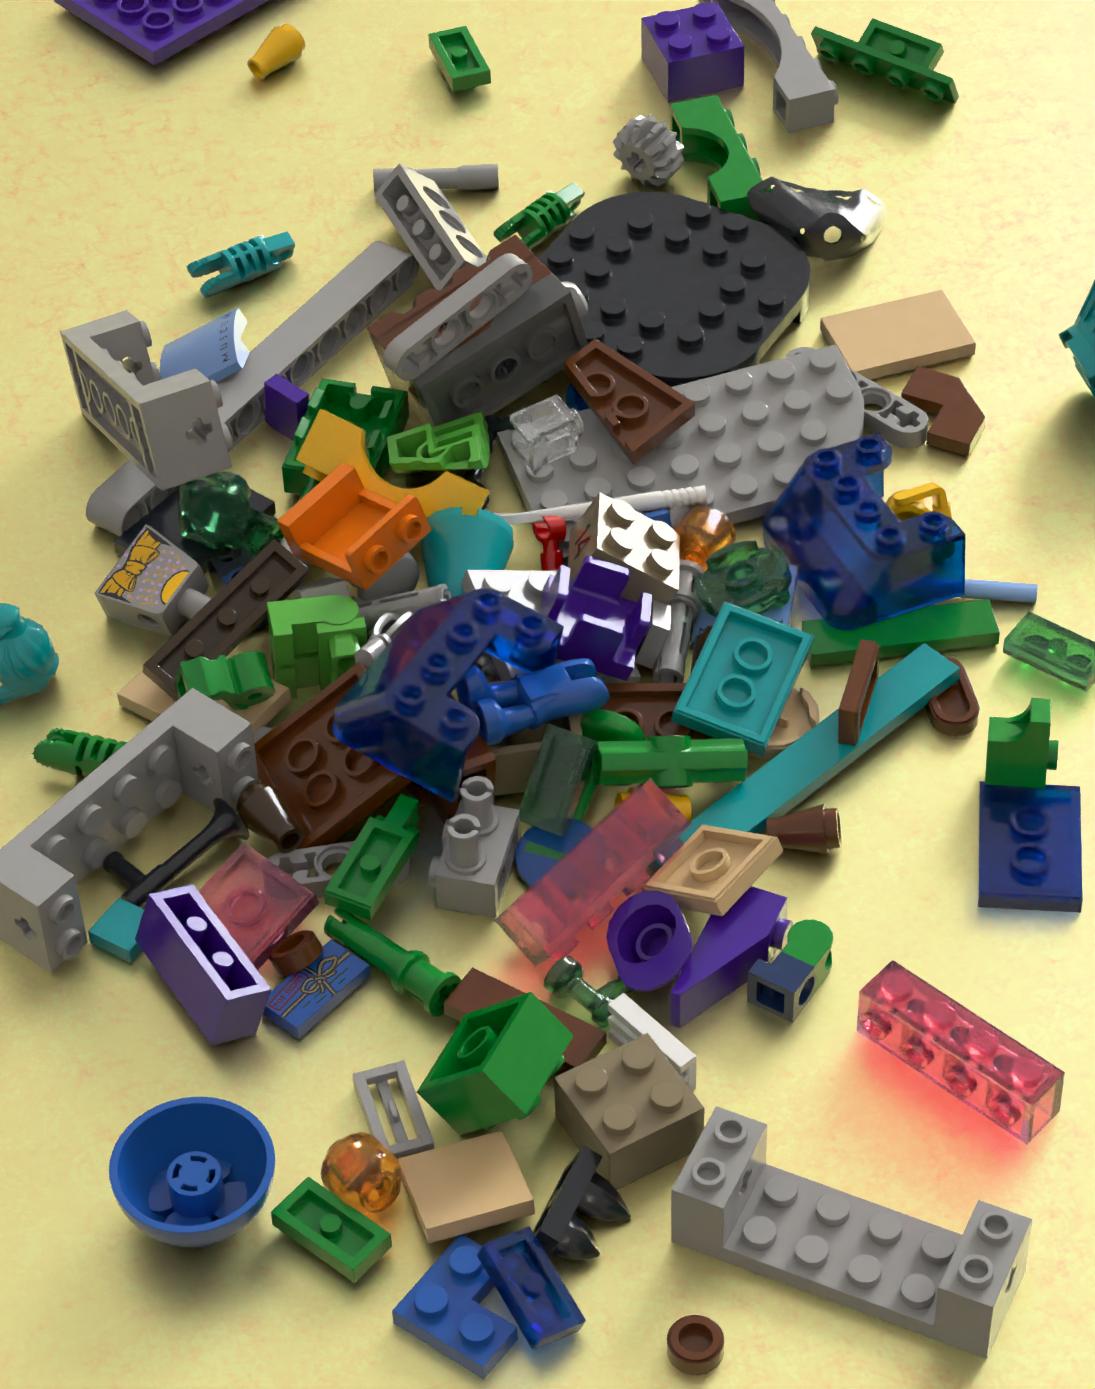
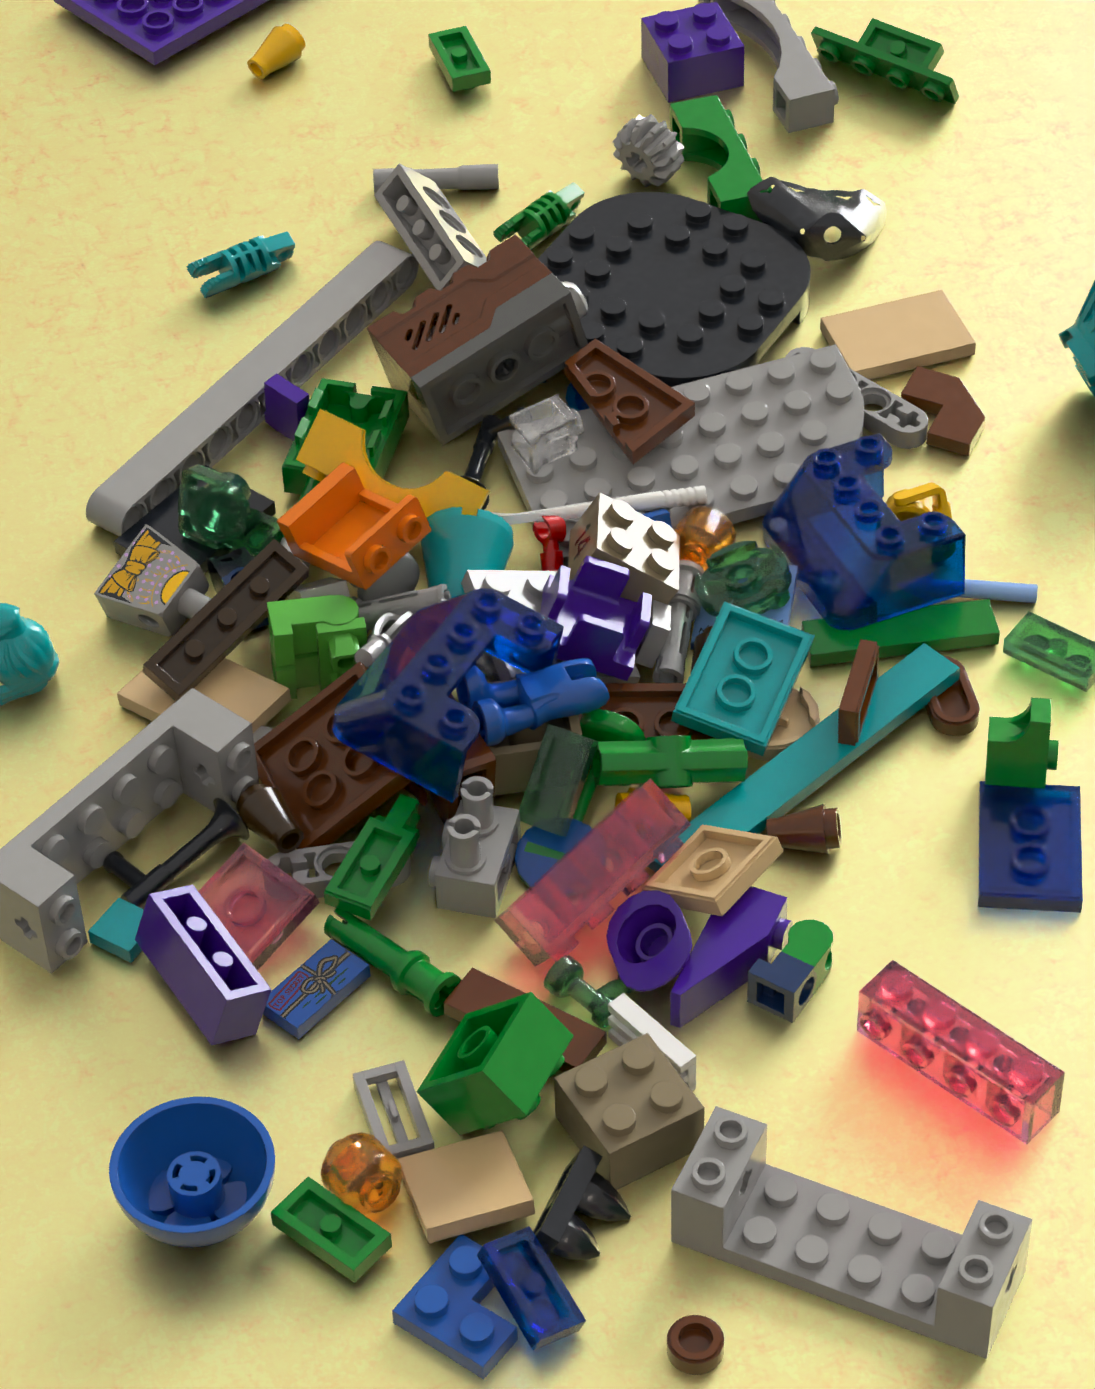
(75, 751): green hinge -> none
(140, 409): light grey plate -> none
(211, 349): medium blue slope -> none
(237, 680): green leg -> none
(295, 952): reddish brown tile -> none
(446, 447): bright green slope -> none
(498, 284): light grey beam -> none

